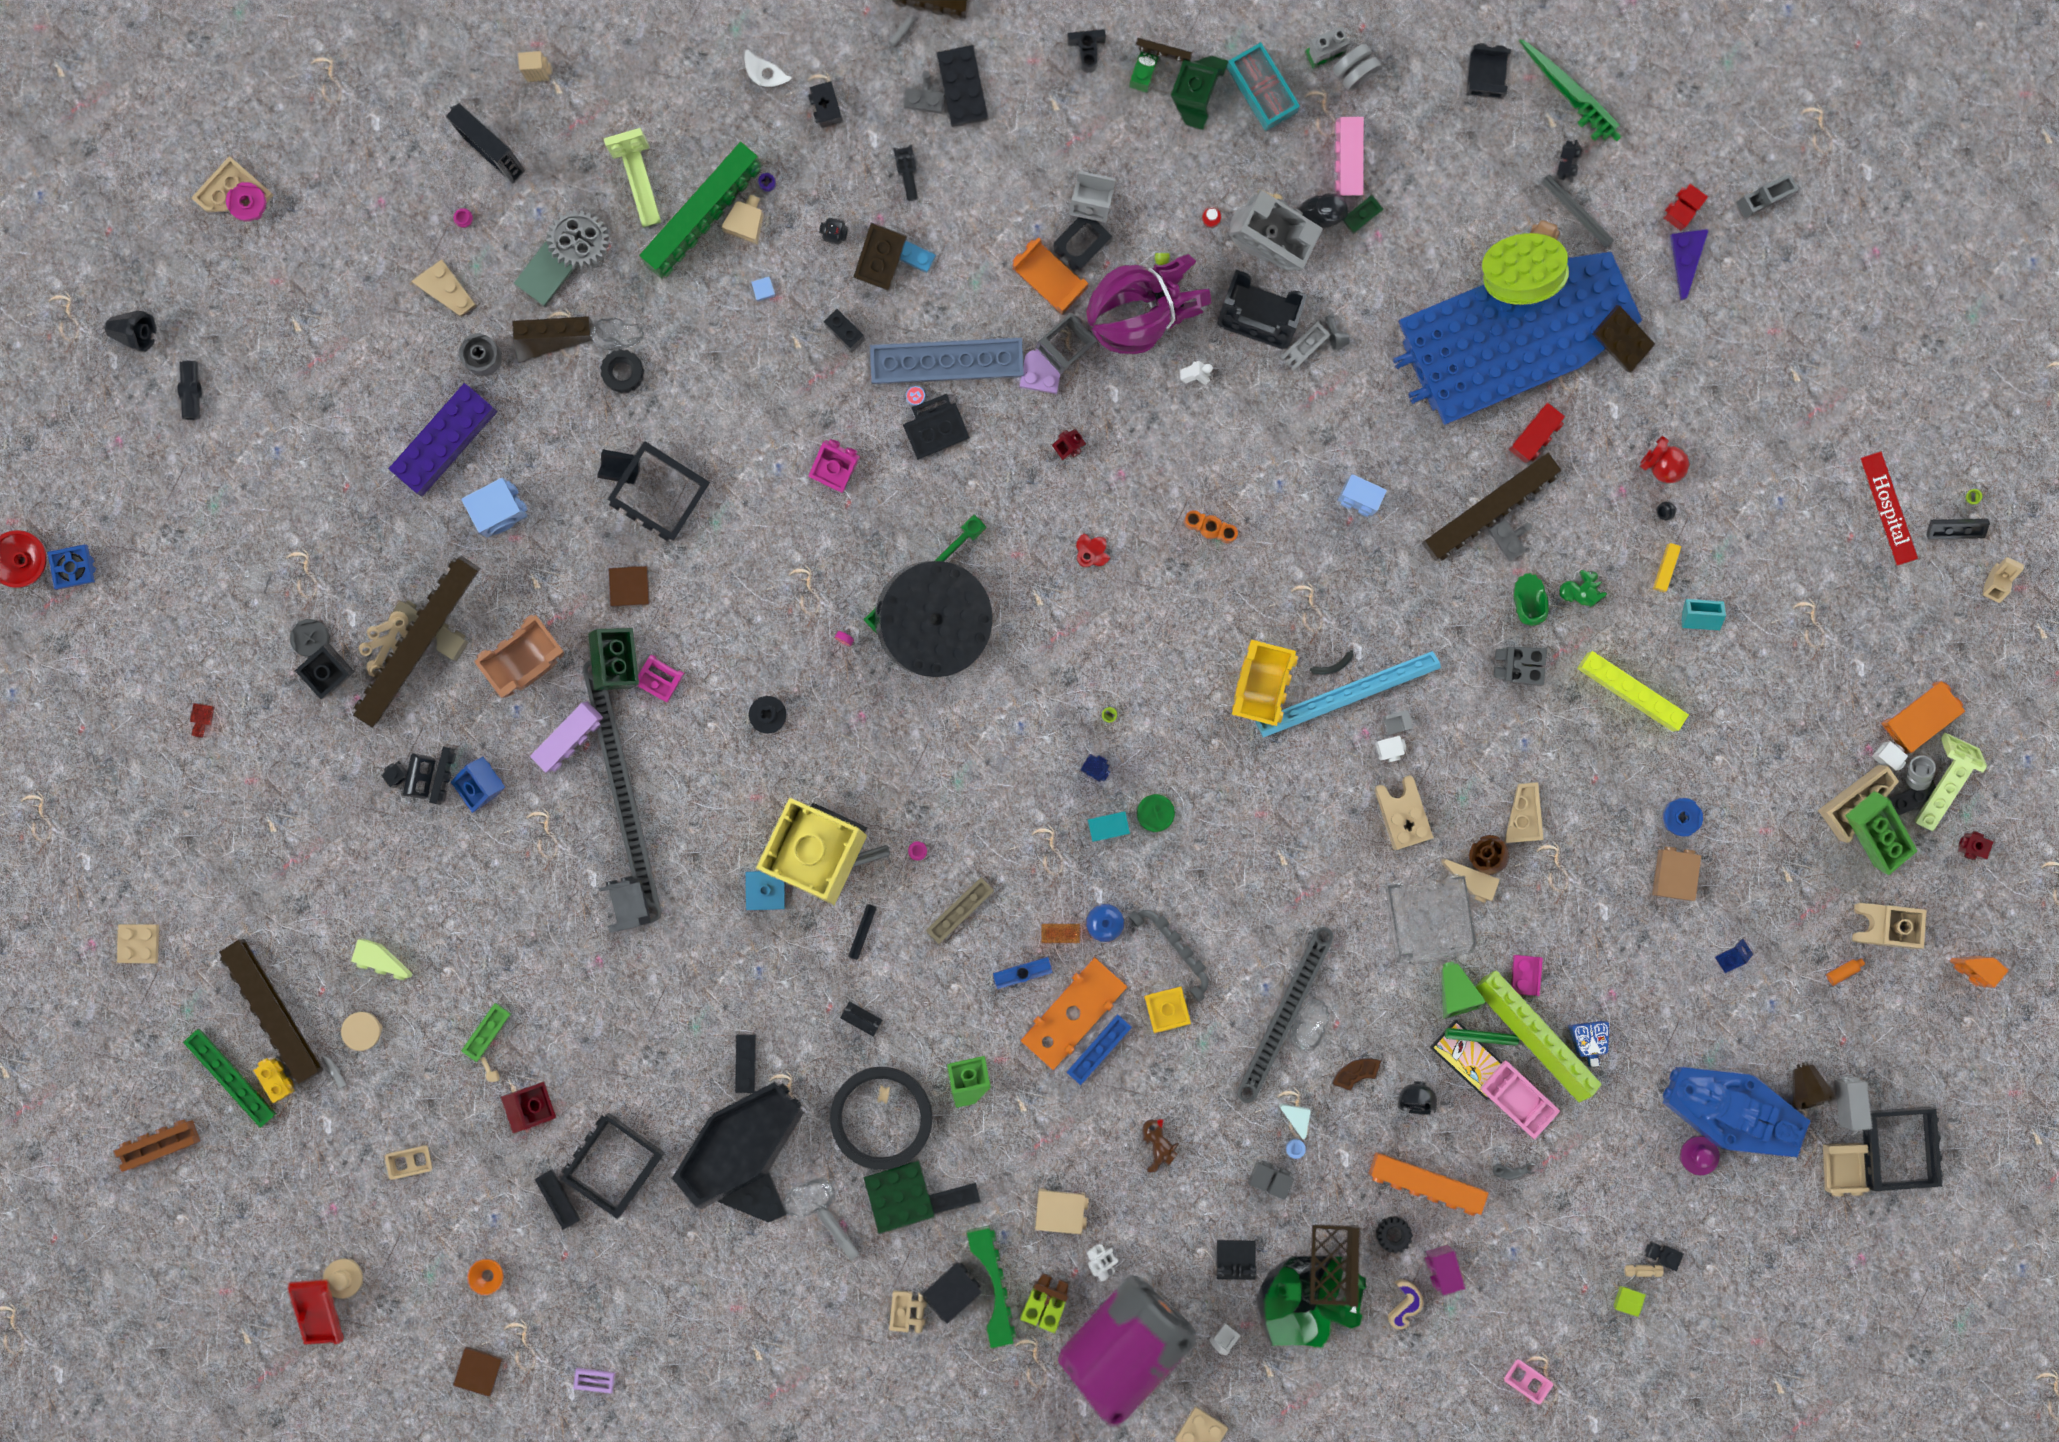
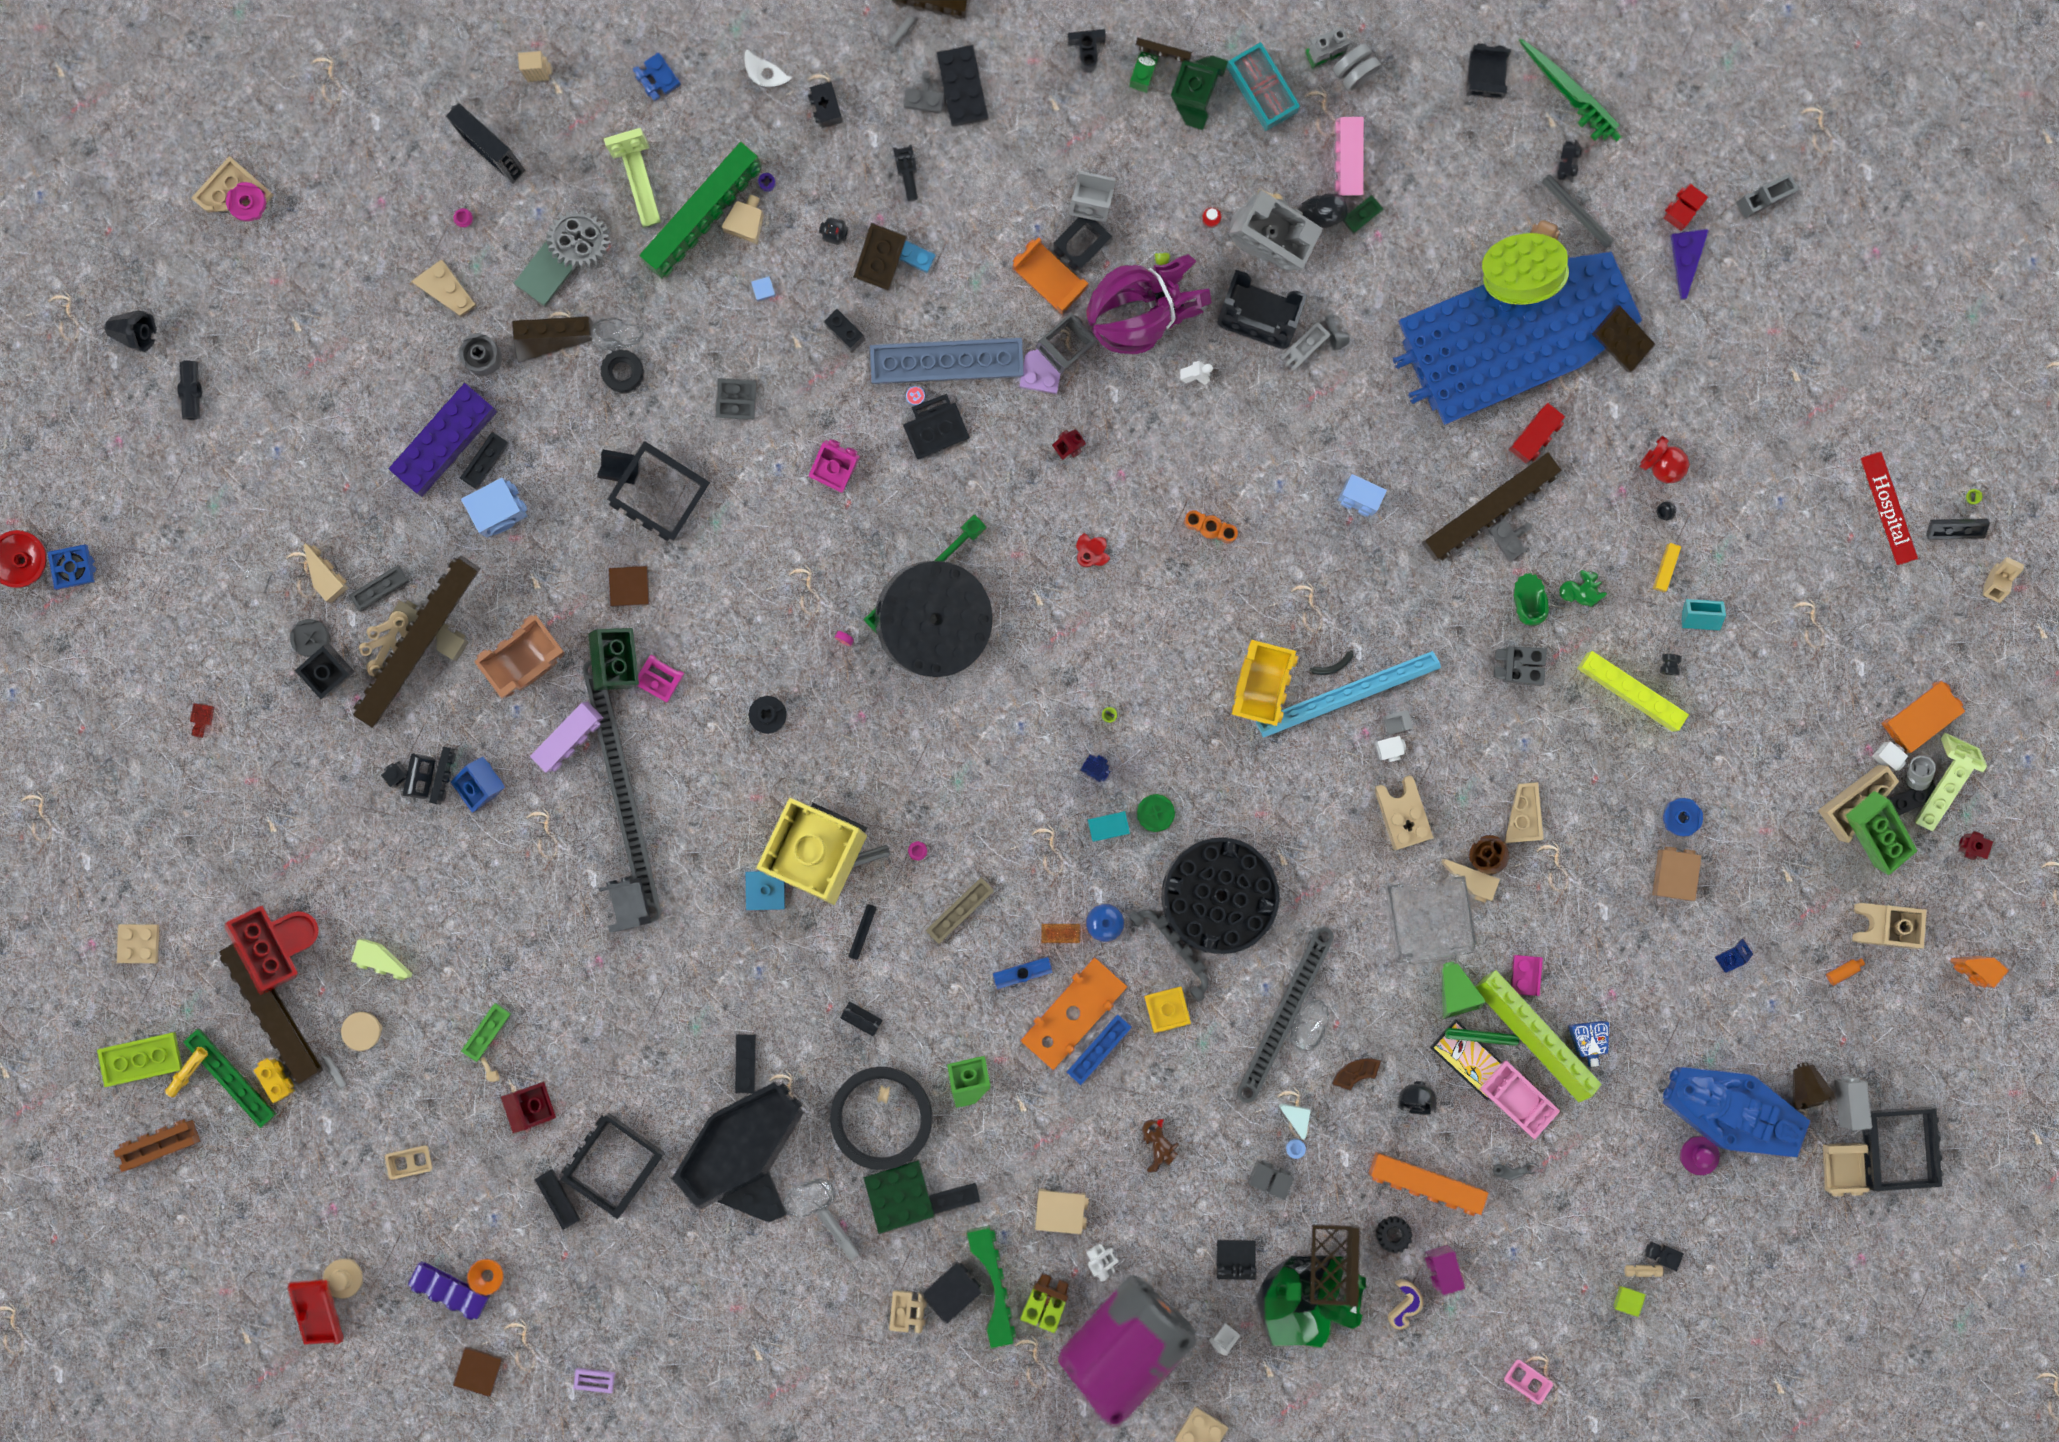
(139, 1059): none -> lime plate
(182, 1077): none -> yellow pin
(268, 945): none -> red brick
(323, 578): none -> tan slope
(379, 588): none -> dark grey tile
(447, 1289): none -> dark purple brick
(484, 460): none -> black plate
(662, 74): none -> blue plate
(736, 398): none -> dark grey slope
(1192, 903): none -> black brick
(1670, 666): none -> black wheel

